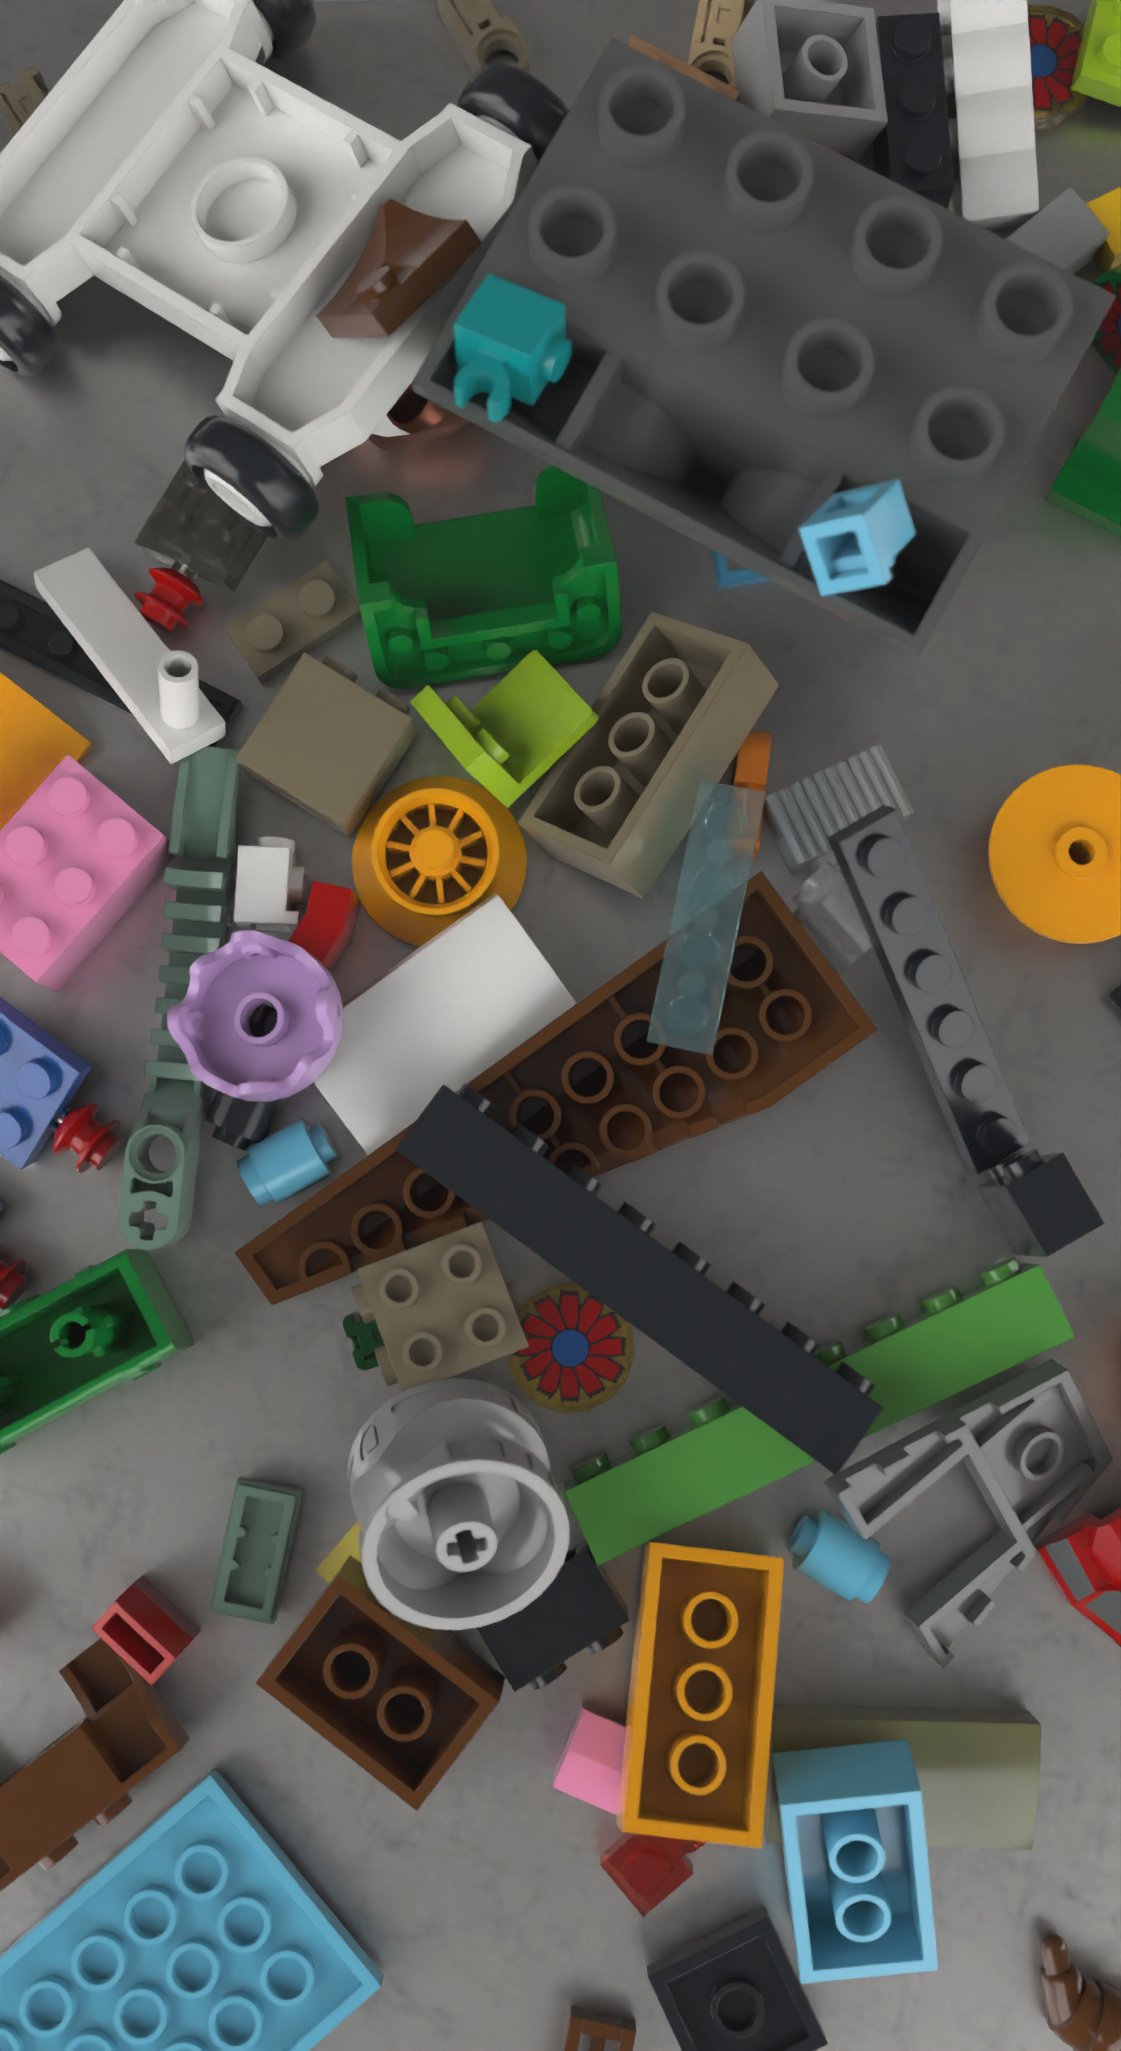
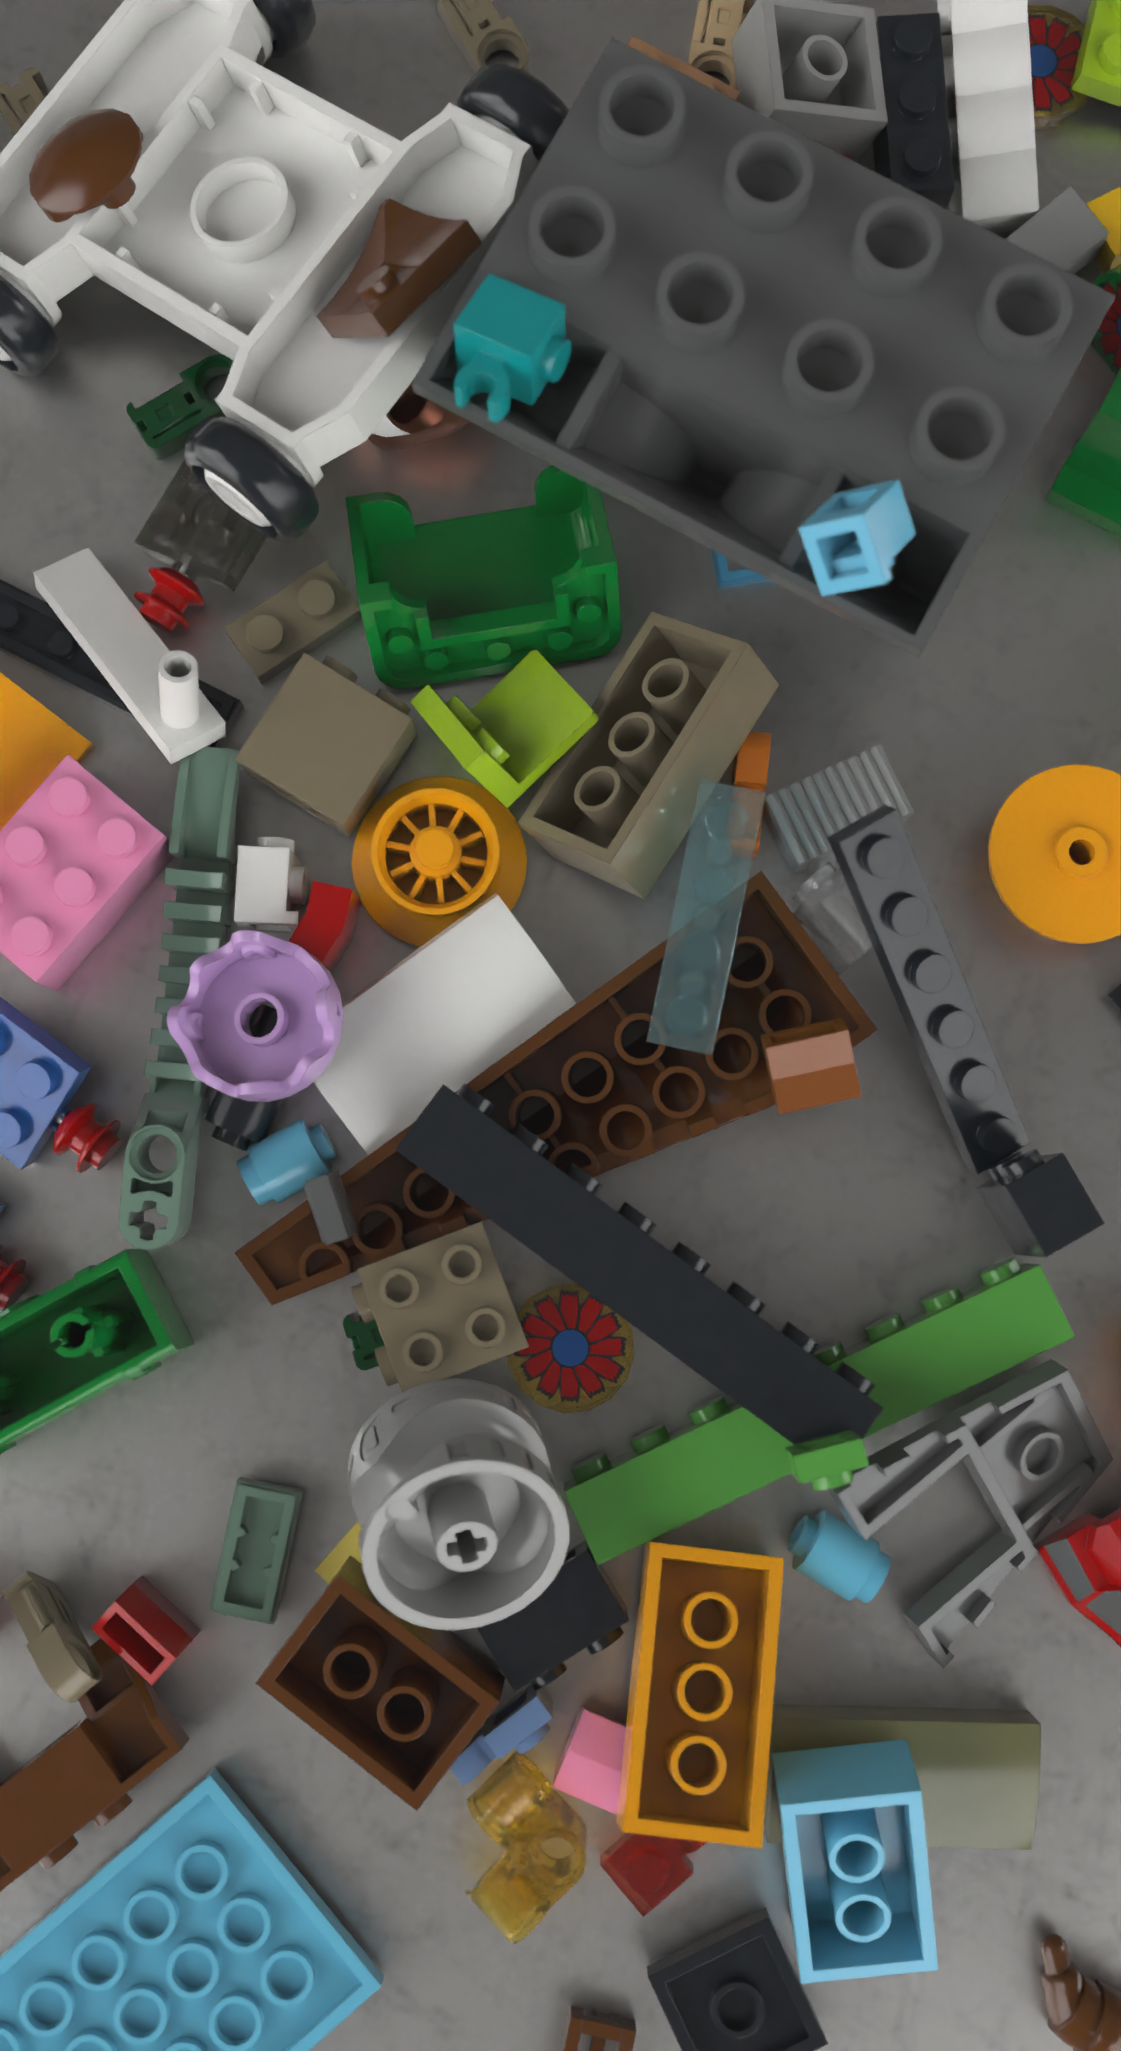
(53, 1636): none -> dark tan piece
(87, 164): none -> reddish brown dish
(173, 415): none -> dark green piece
(331, 1207): none -> dark grey tile
(515, 1725): none -> medium blue plate
(519, 1814): none -> clear yellow piece
(811, 1065): none -> dark orange piece
(827, 1460): none -> bright green plate

